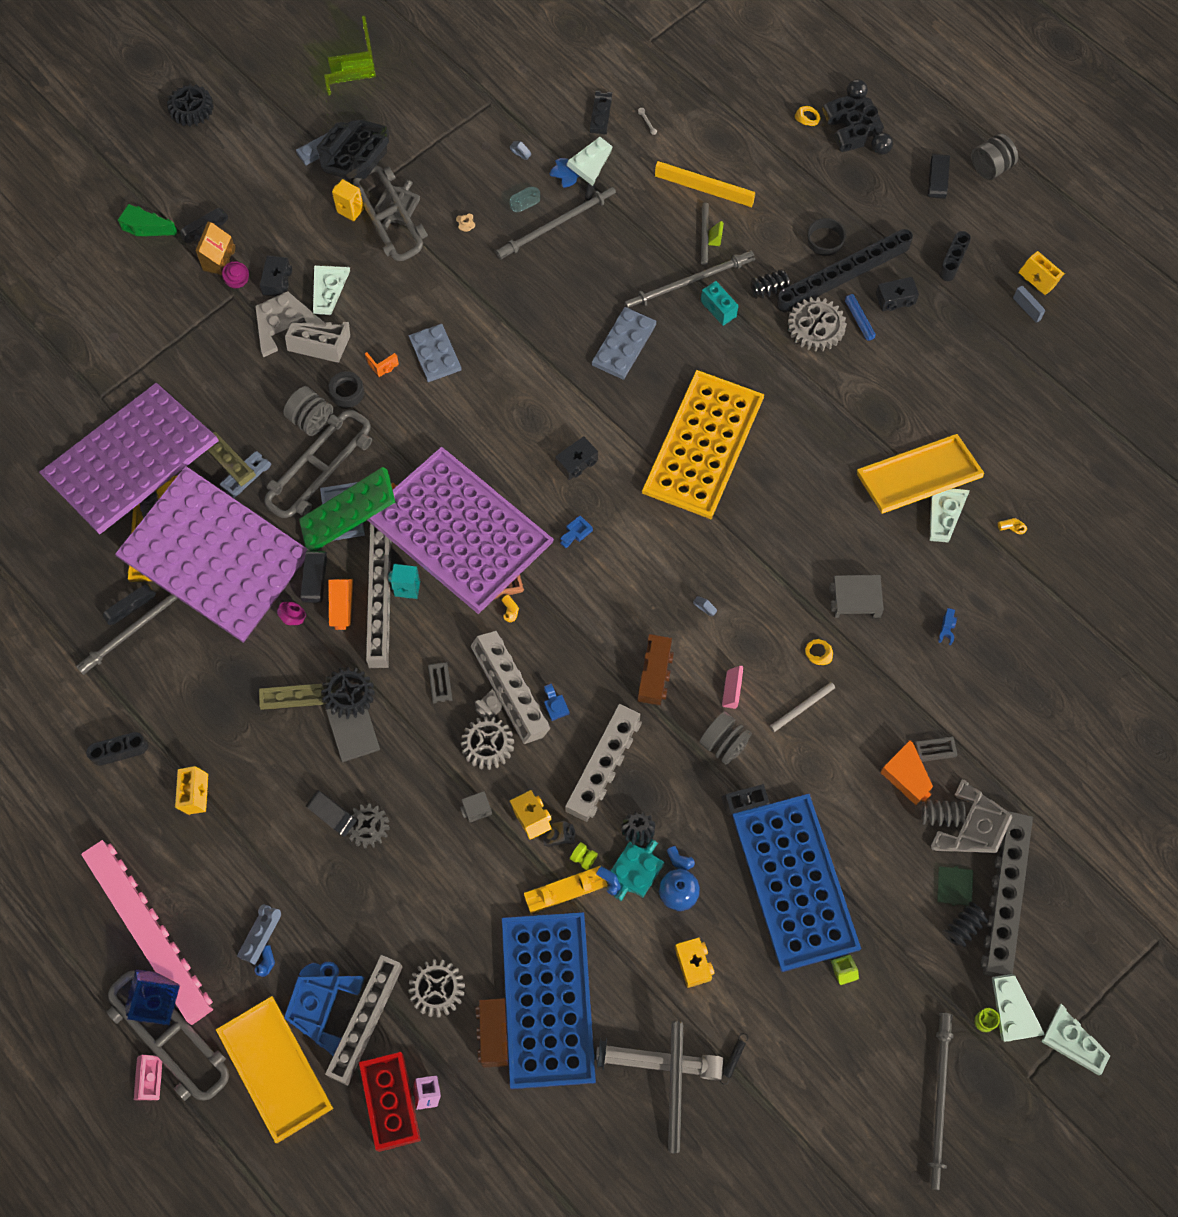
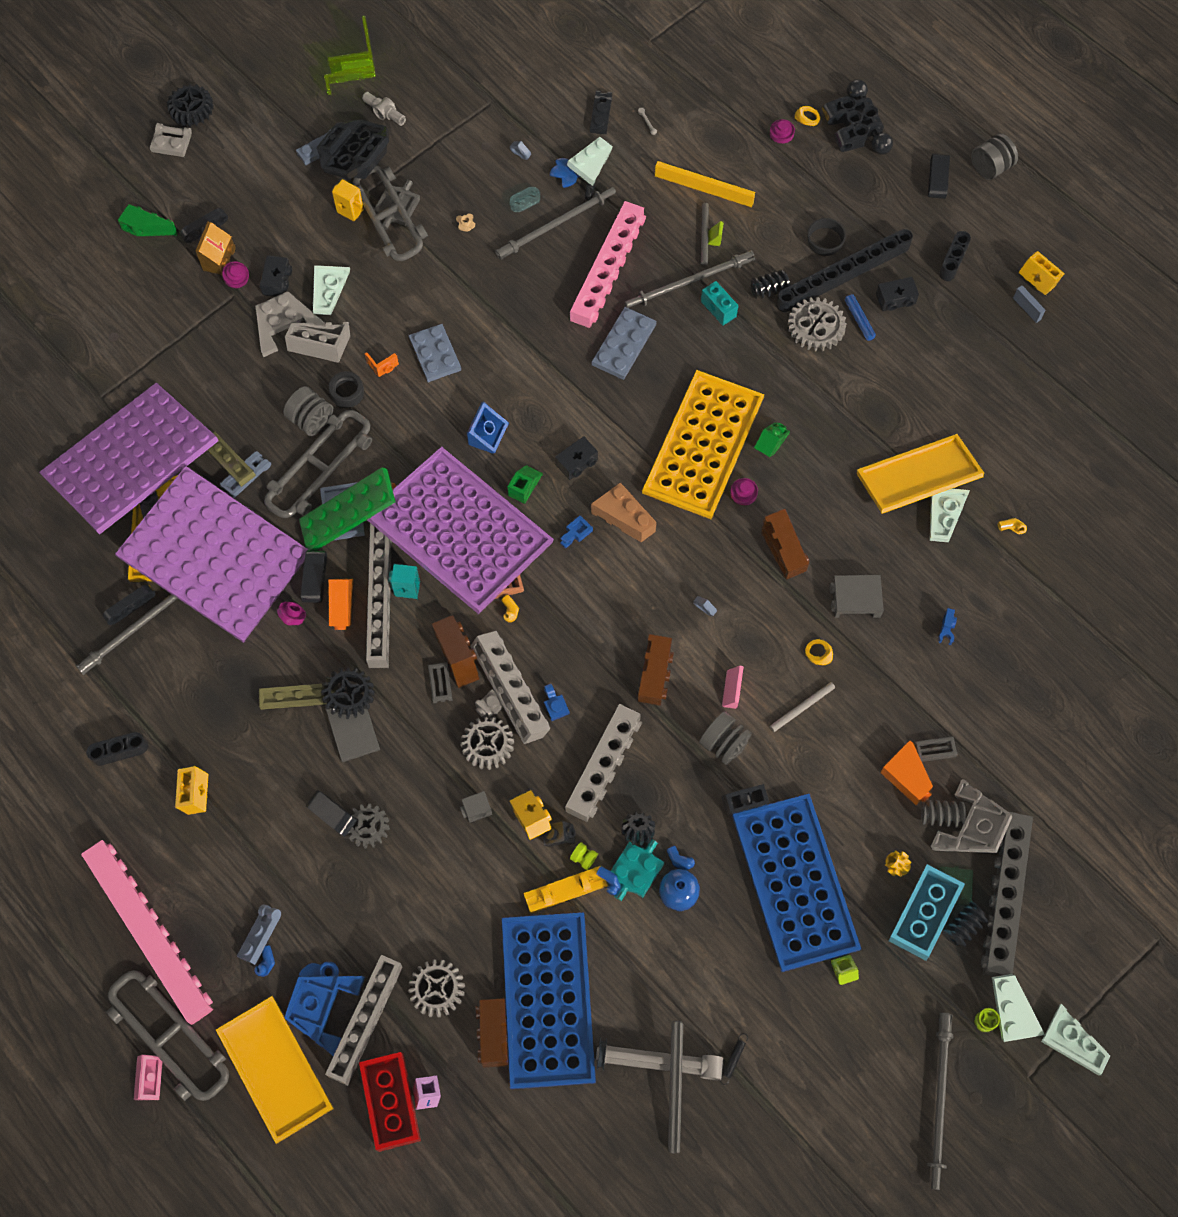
(151, 998): clear blue slope -> none
(168, 144): none -> light grey plate
(384, 108): none -> light grey pin
(456, 650): none -> reddish brown wedge
(486, 429): none -> blue slope
(523, 483): none -> green slope
(618, 239): none -> bright pink brick
(624, 512): none -> medium nougat wedge
(686, 952): yellow brick -> none
(744, 491): none -> magenta plate
(772, 439): none -> green slope
(782, 131): none -> magenta plate
(784, 544): none -> reddish brown wedge
(898, 863): none -> yellow gear
(926, 912): none -> medium azure brick

